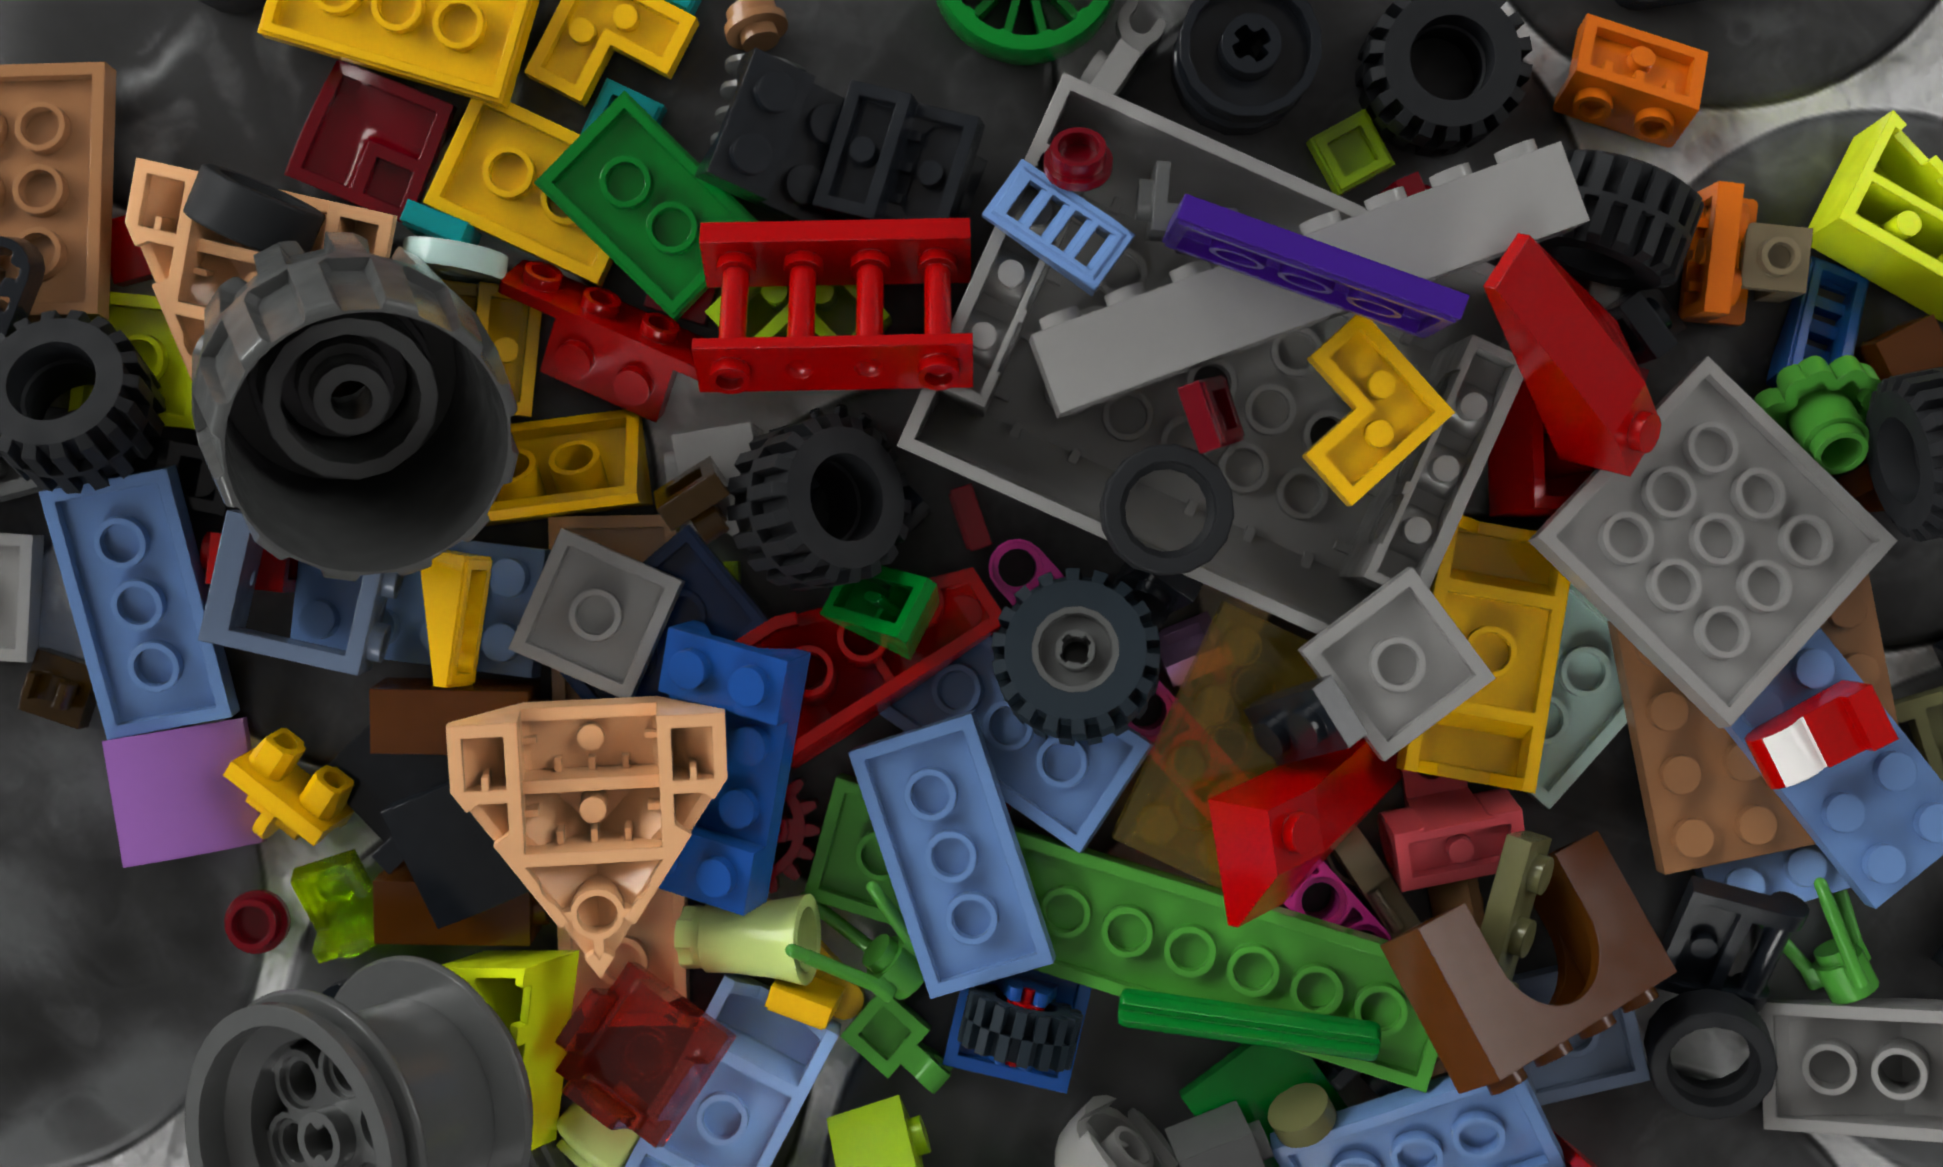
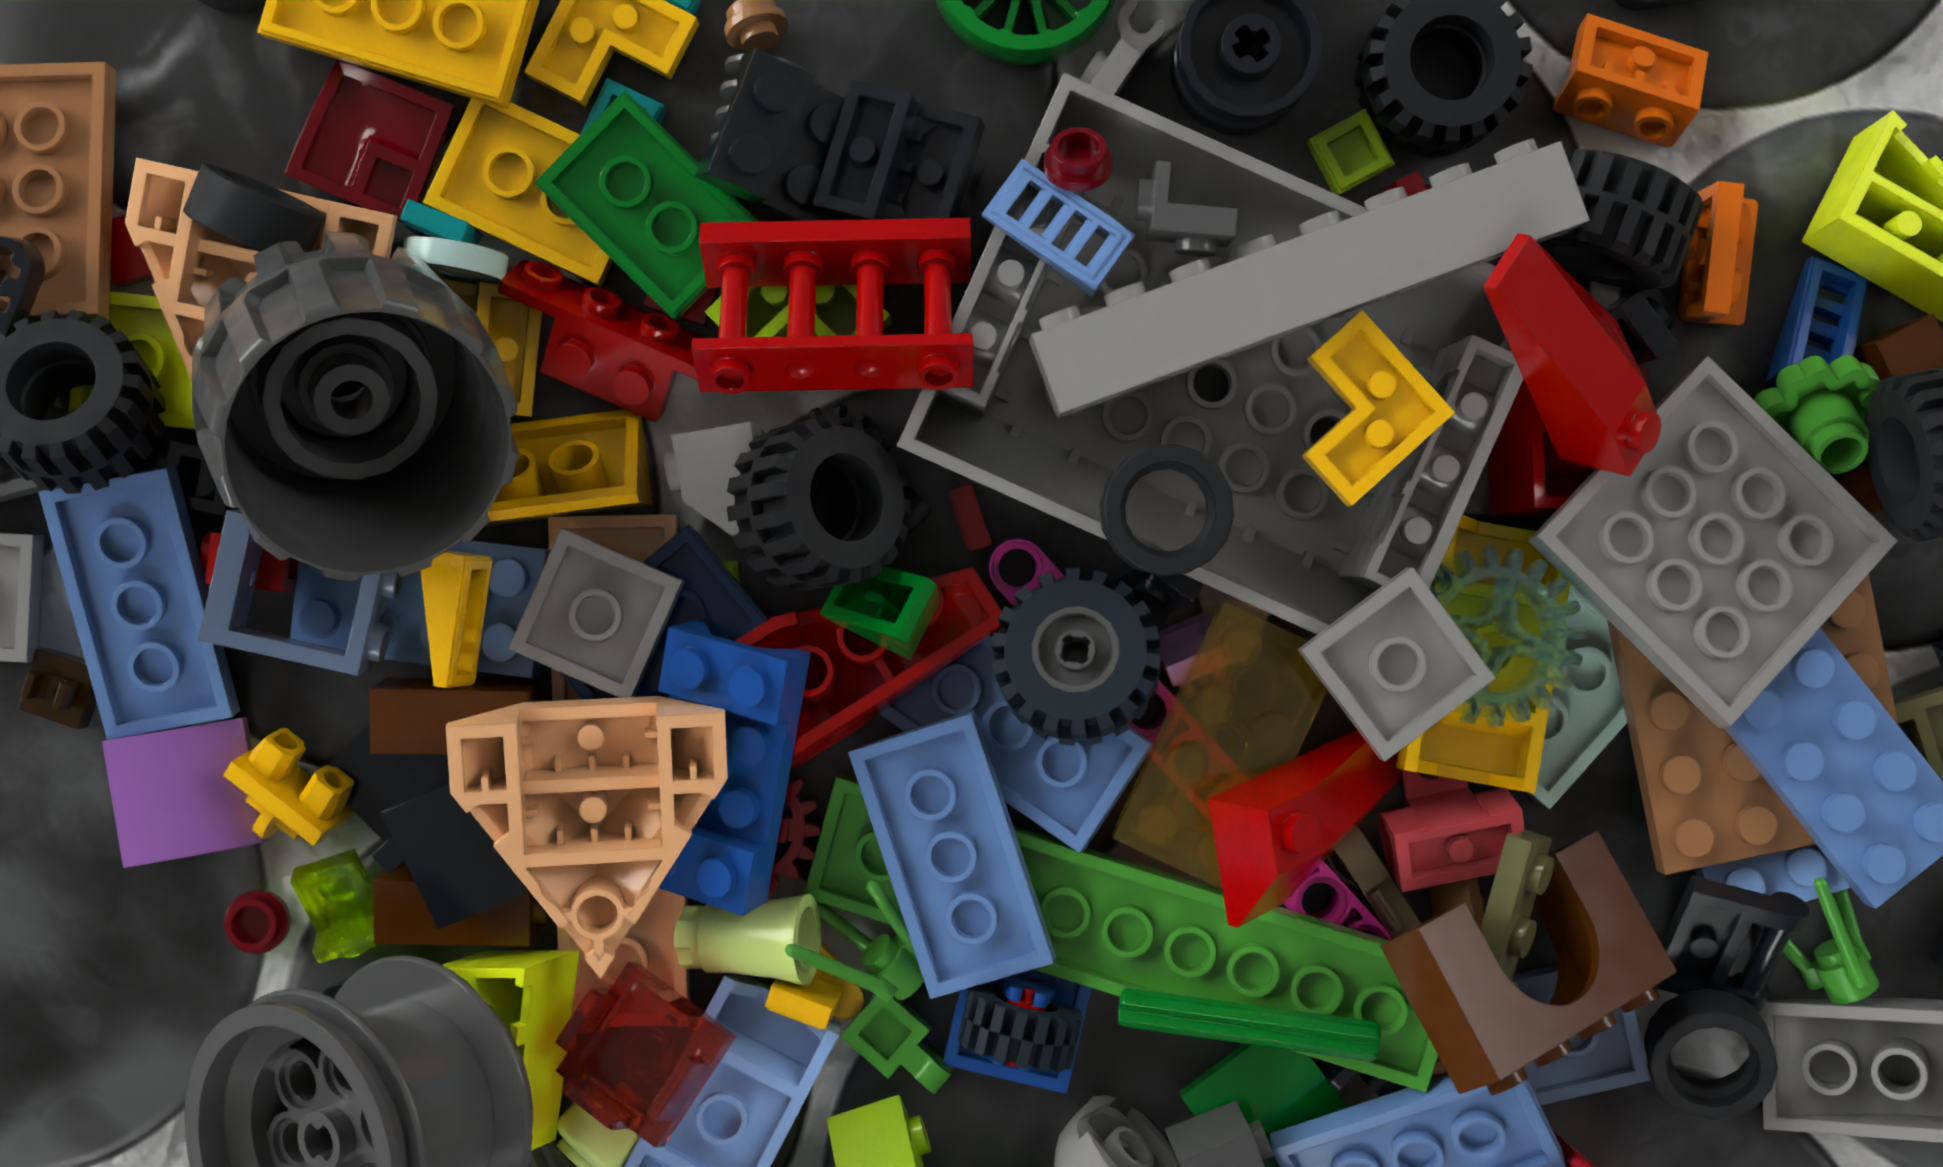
(695, 498): dark brown tile -> none
(1211, 413): dark red tile -> none
(1302, 1115): olive tile -> none
(1304, 721): black plate -> none
(1312, 268): dark purple tile -> none
(1503, 607): none -> clear light blue gear
(1775, 261): dark tan bracket -> none
(1820, 733): red leg -> none

